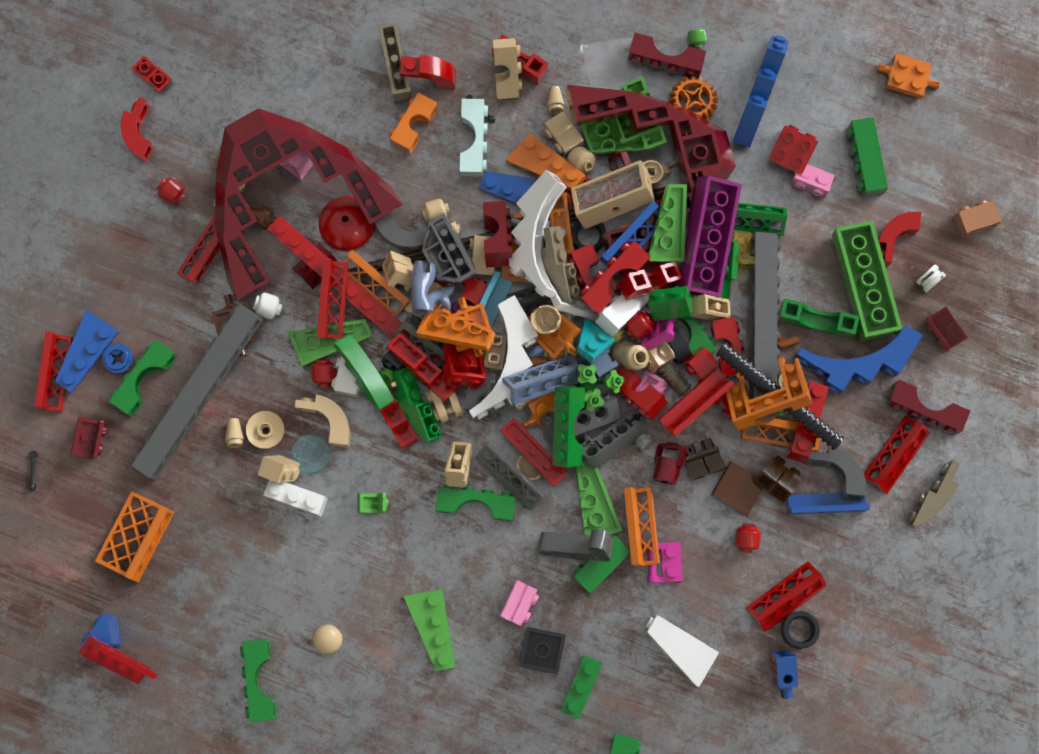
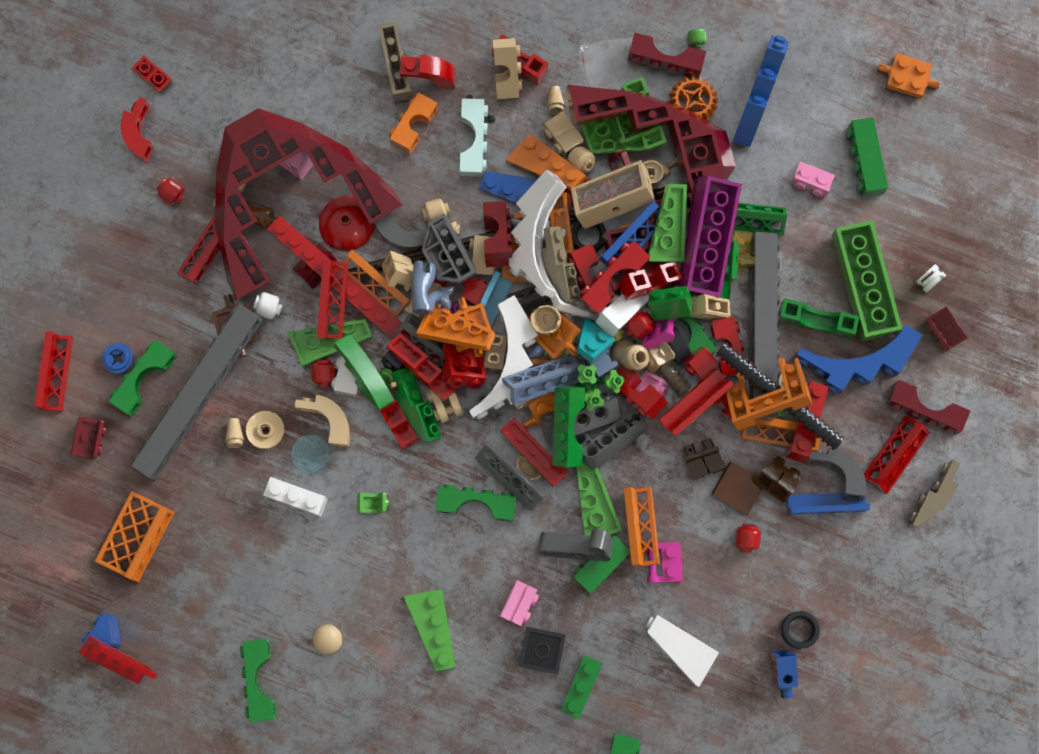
(33, 454): black hinge -> none
(87, 347): blue wing -> none
(279, 469): tan brick -> none
(458, 464): tan brick -> none
(667, 468): dark red piece -> none
(785, 342): dark orange arm -> none
(790, 598): red fence -> none
(793, 149): red bracket -> none
(900, 225): red arch -> none
(977, 218): nougat brick -> none

